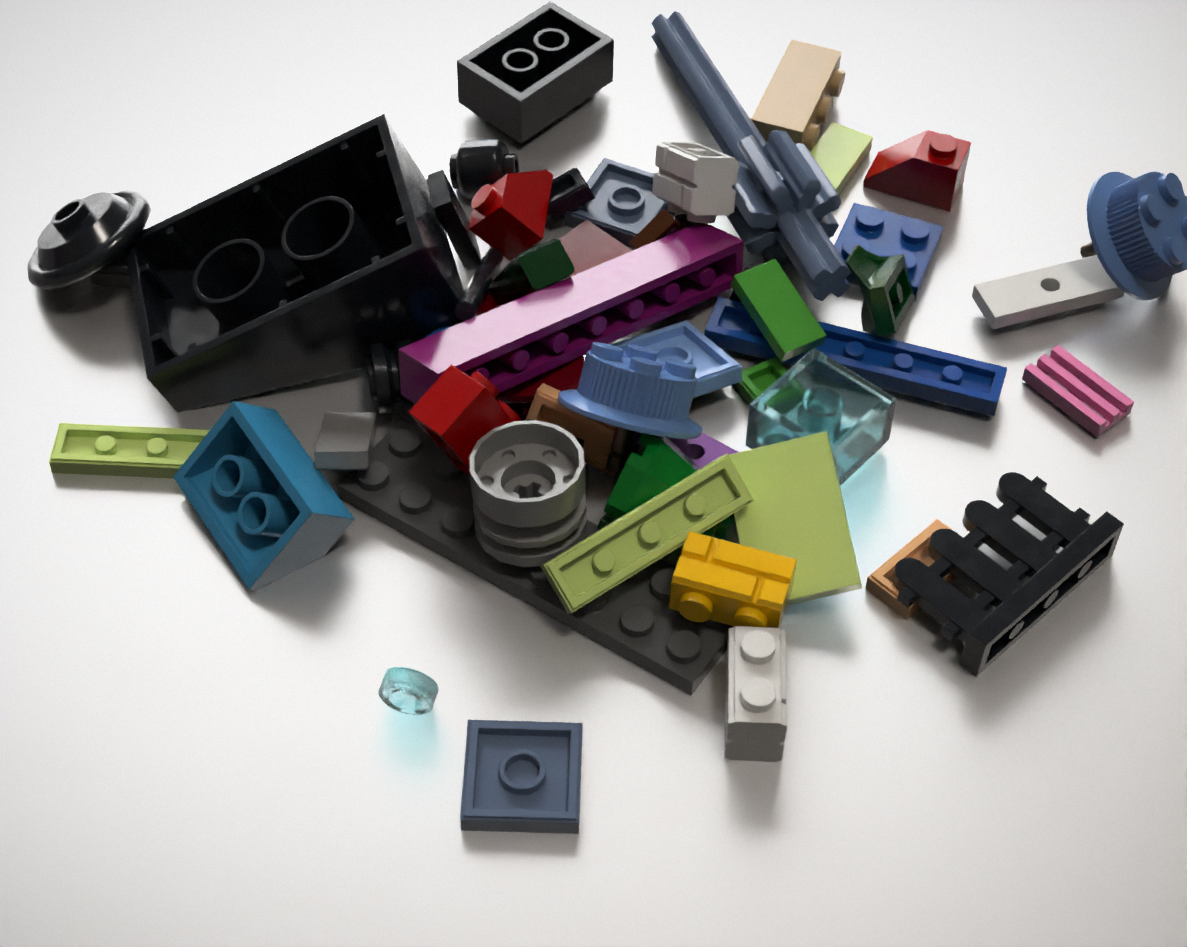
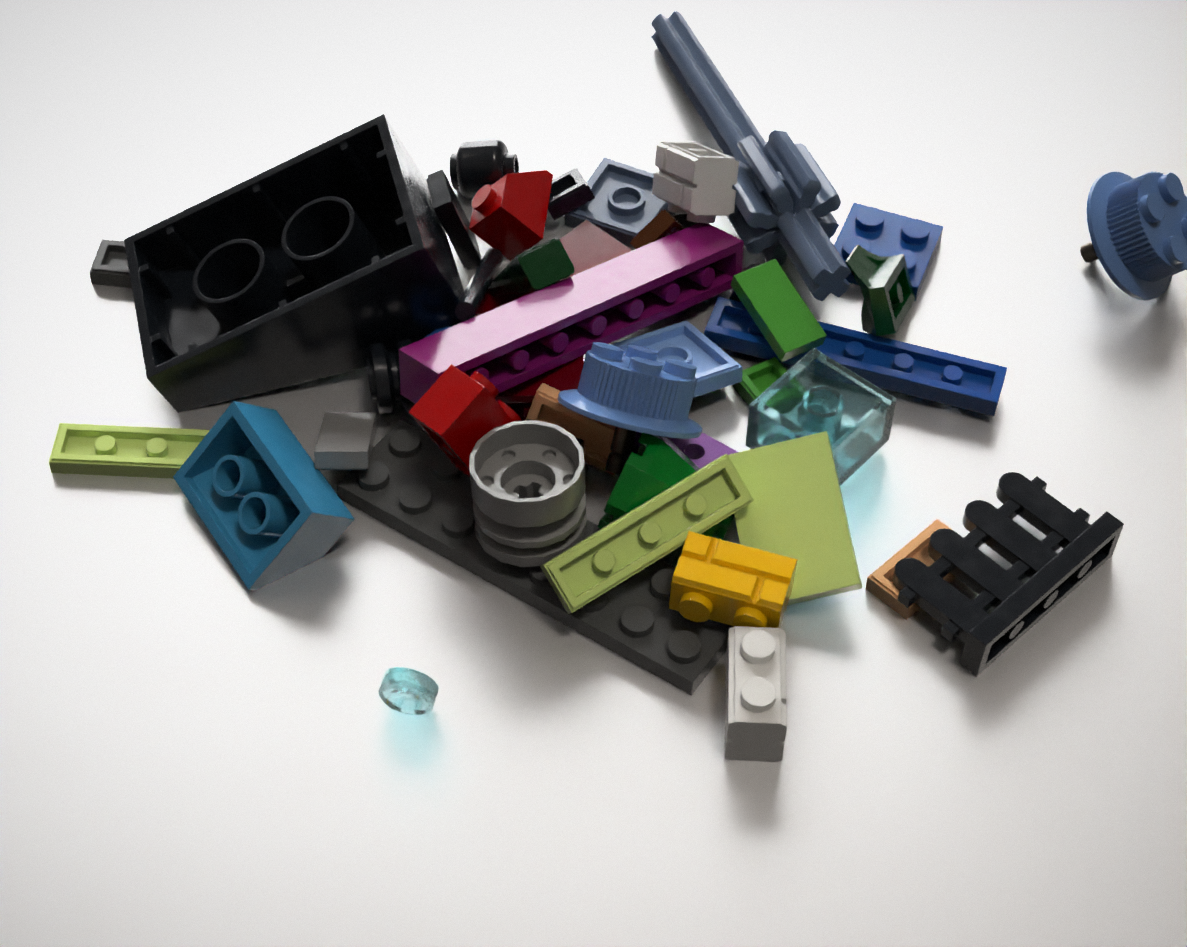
(86, 237): black piece -> none
(522, 777): sand blue tile -> none
(535, 71): black brick -> none
(801, 93): tan brick -> none
(841, 153): yellowish green tile -> none
(922, 169): red slope -> none
(1044, 292): white tile -> none
(1082, 387): bright pink tile -> none

